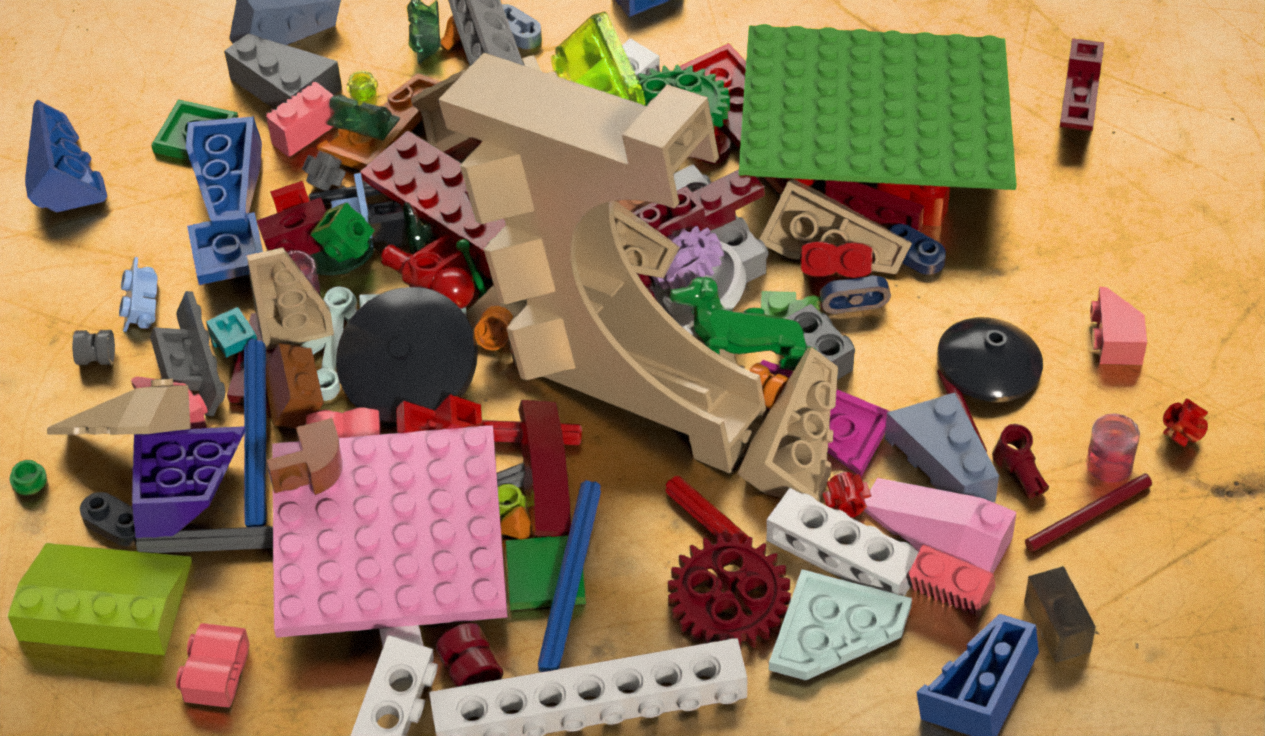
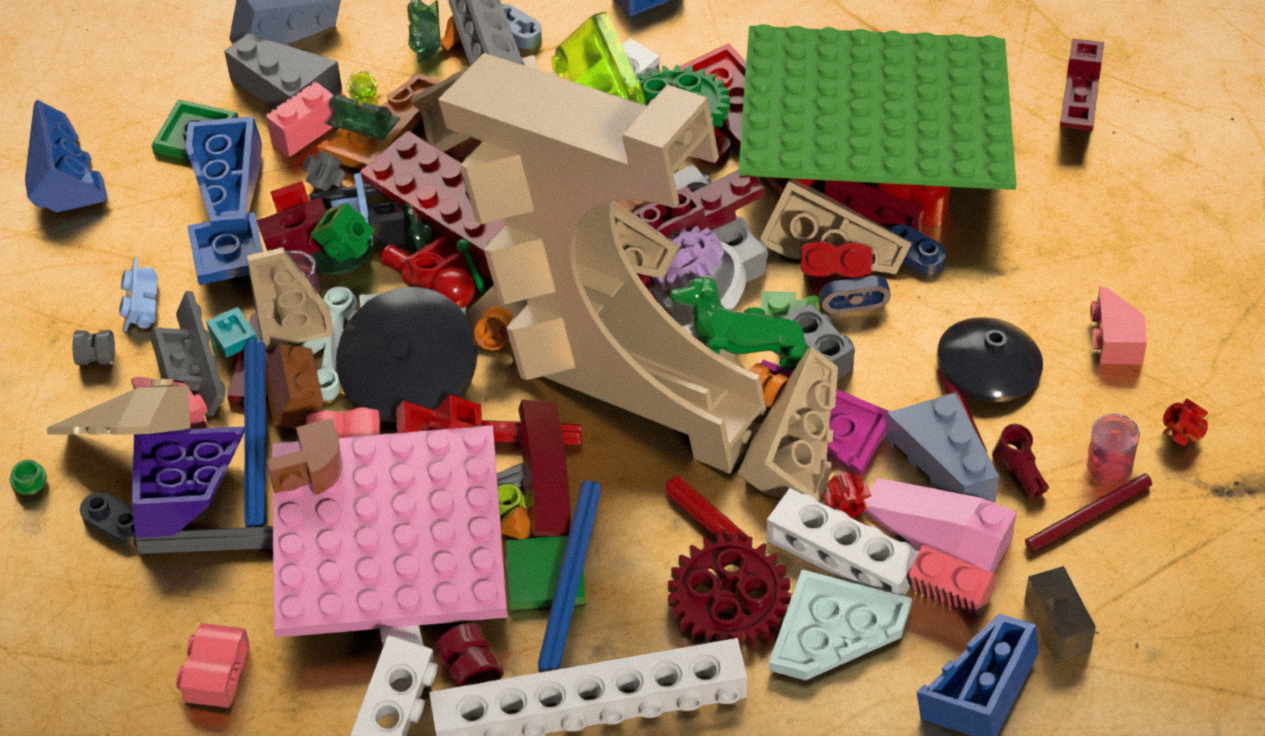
(99, 598): lime slope -> none

